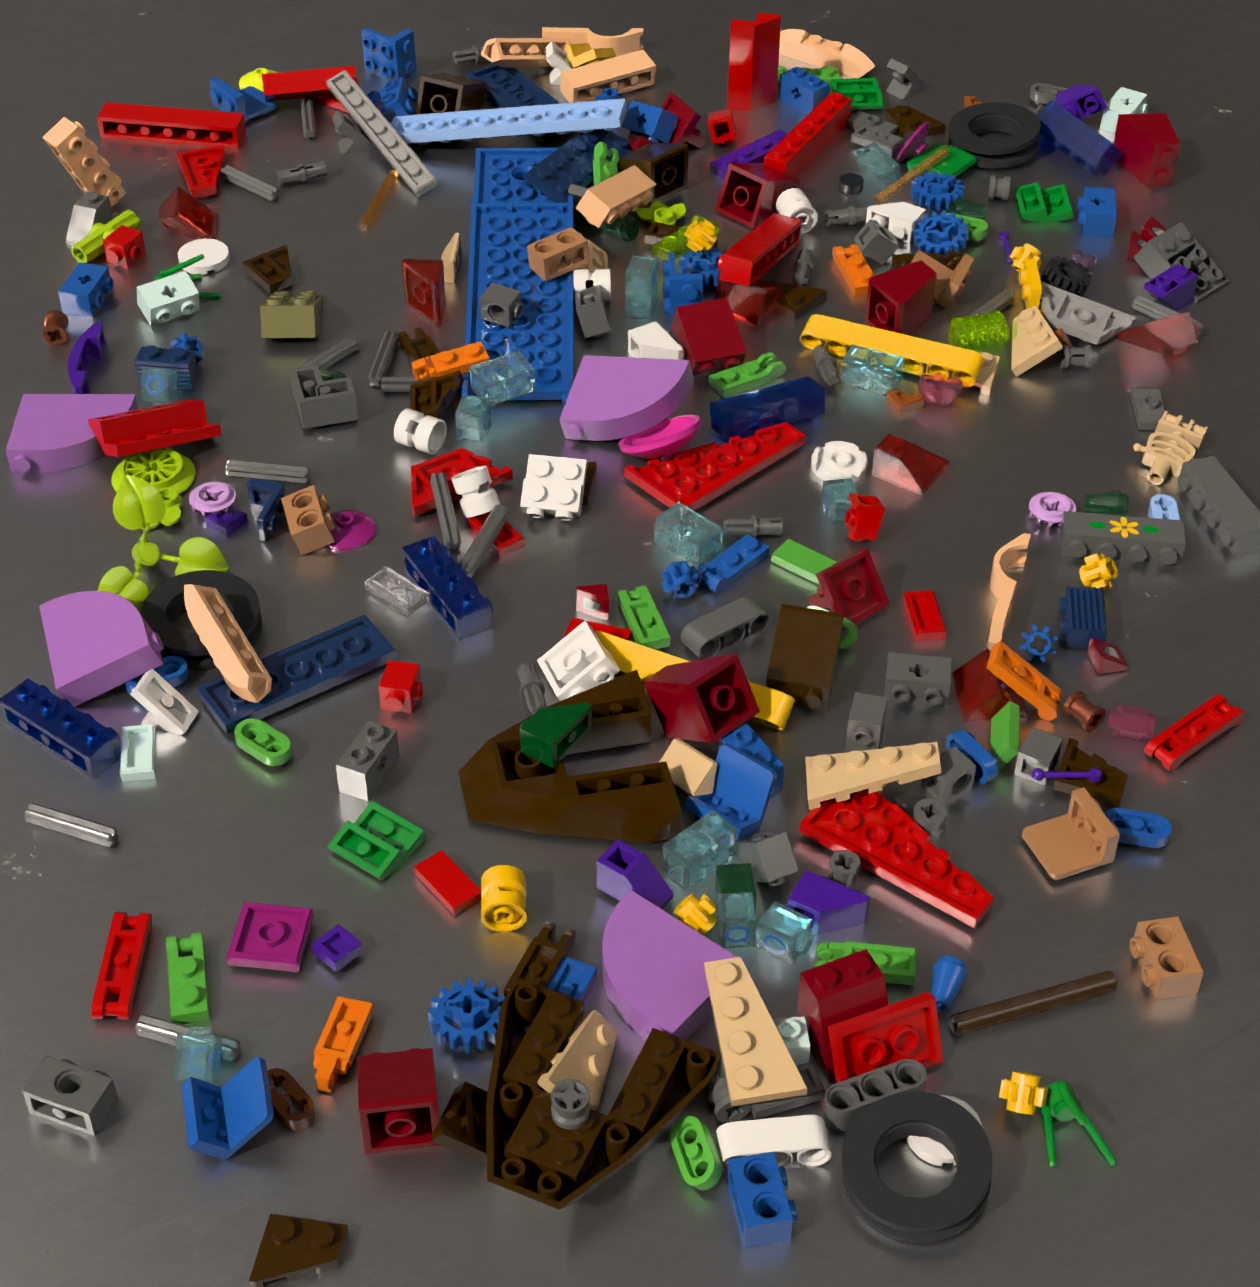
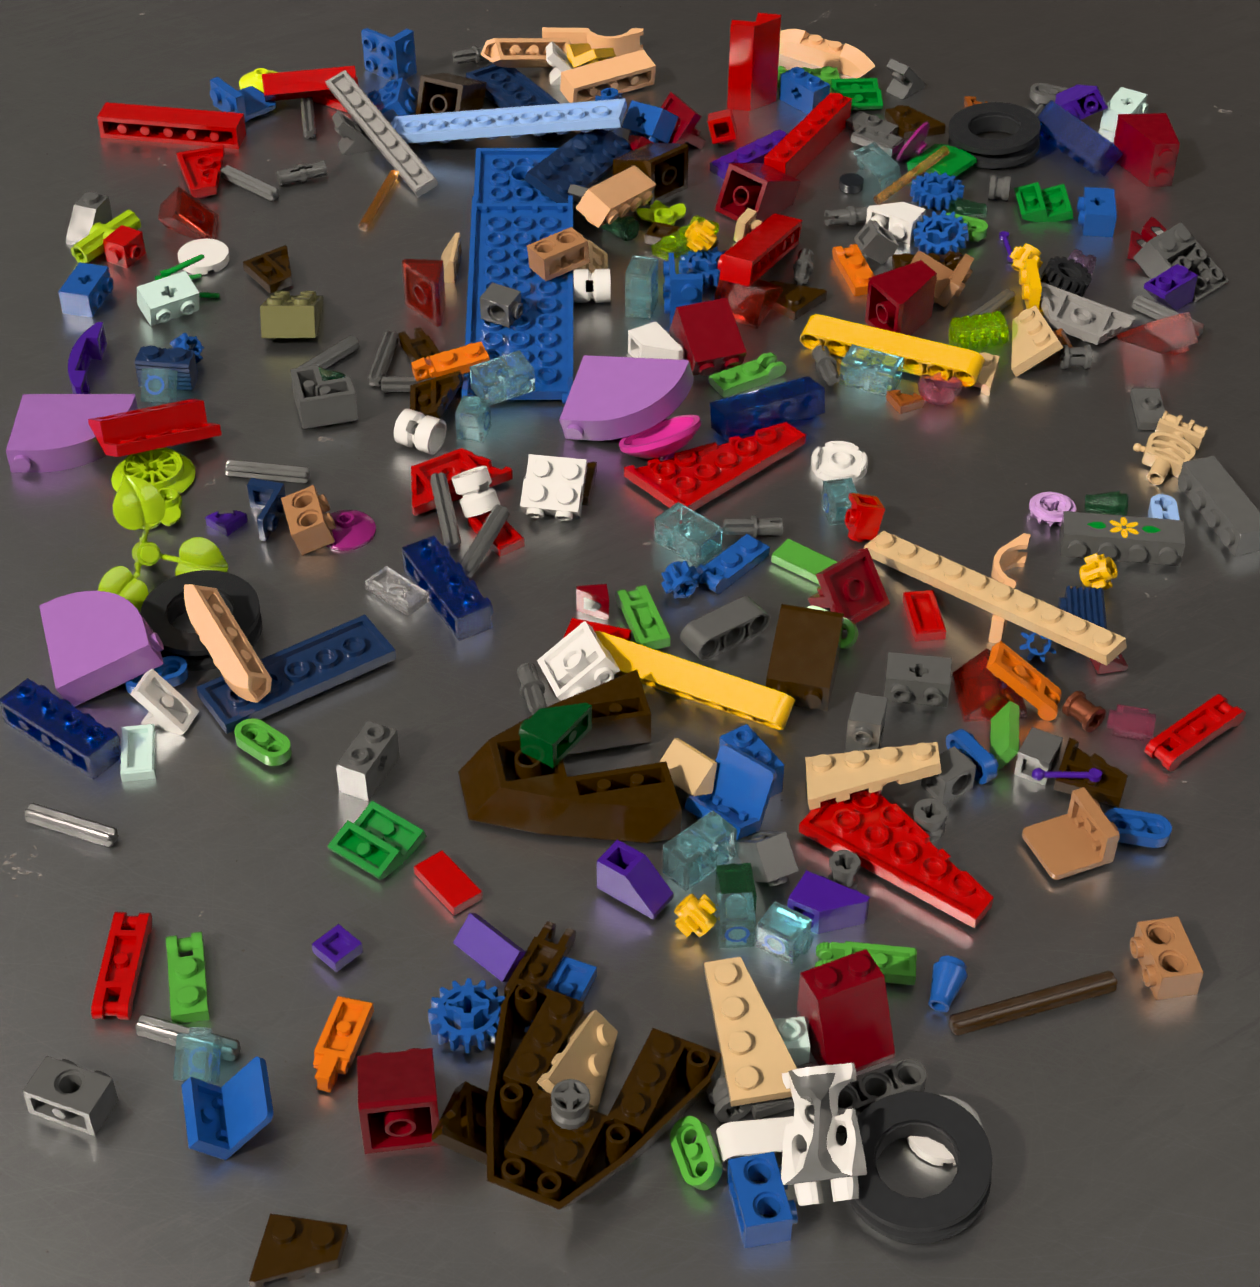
(55, 324): copper bush -> none
(82, 160): light nougat brick -> none
(222, 497): lavender gear -> none
(270, 937): magenta plate -> none
(294, 1095): reddish brown beam -> none
(400, 686): red brick -> none
(489, 947): none -> dark purple tile
(503, 898): yellow wheel -> none
(592, 312): dark grey slope -> none
(604, 168): bright green hinge -> none
(656, 969): medium lavender brick -> none
(702, 698): dark red slope -> none
(745, 224): none -> tan tile
(796, 204): white wheel -> none
(824, 1155): none -> white hips
(887, 1036): red plate -> none
(907, 464): clear red slope -> none
(997, 598): none -> tan plate
(1023, 1092): yellow gear -> none
(1065, 1106): green plant -> none

